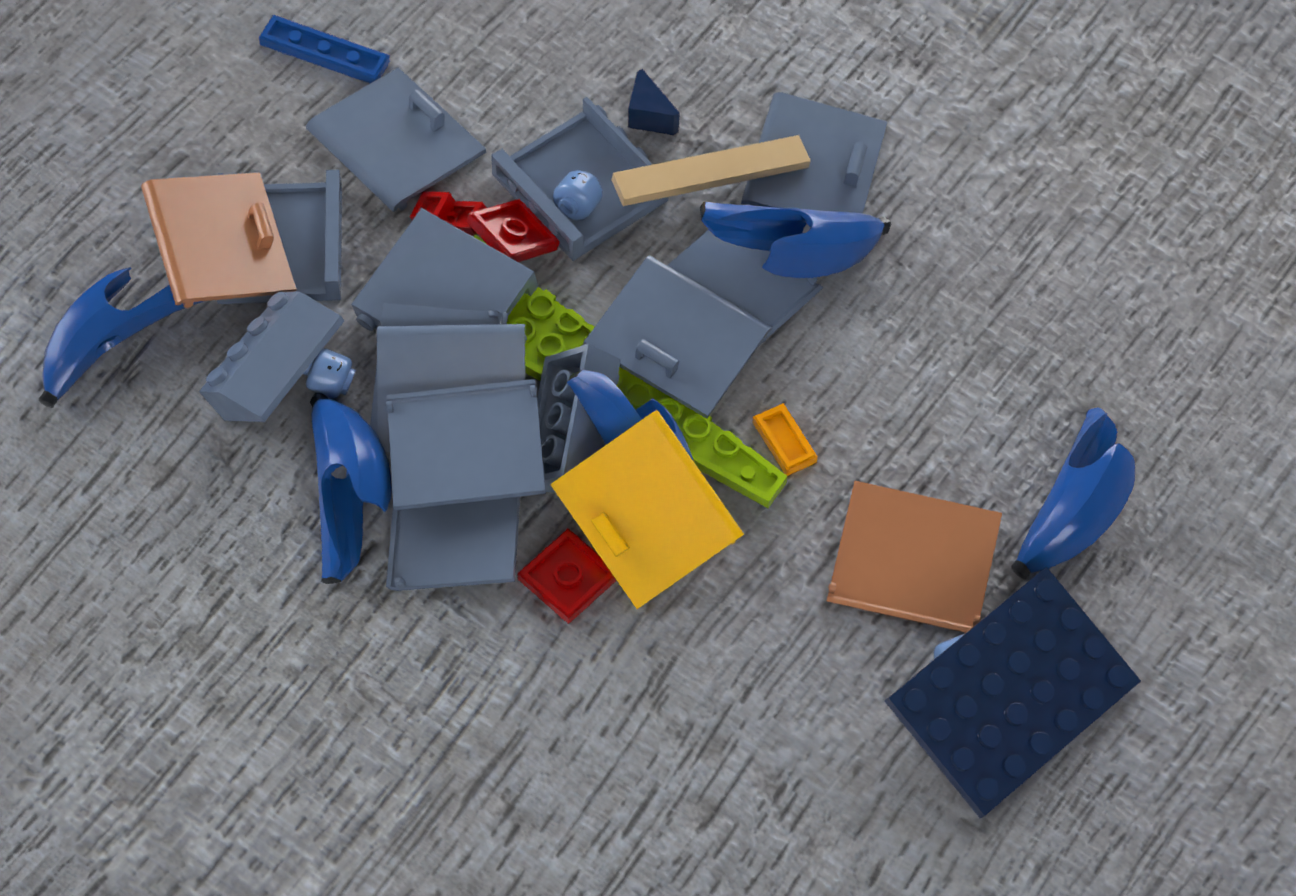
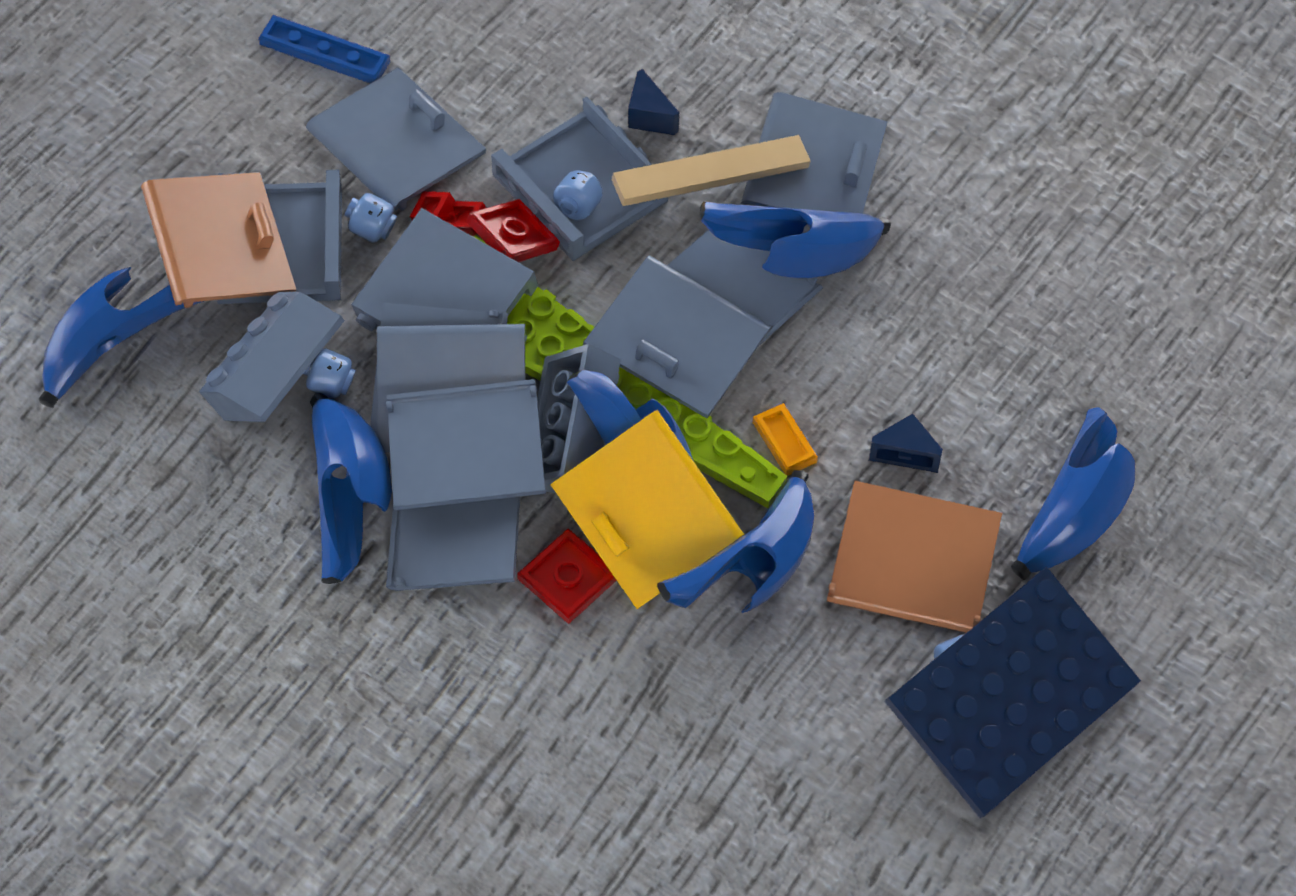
(370, 217): none -> medium blue head
(764, 555): none -> blue piece
(907, 446): none -> dark blue slope

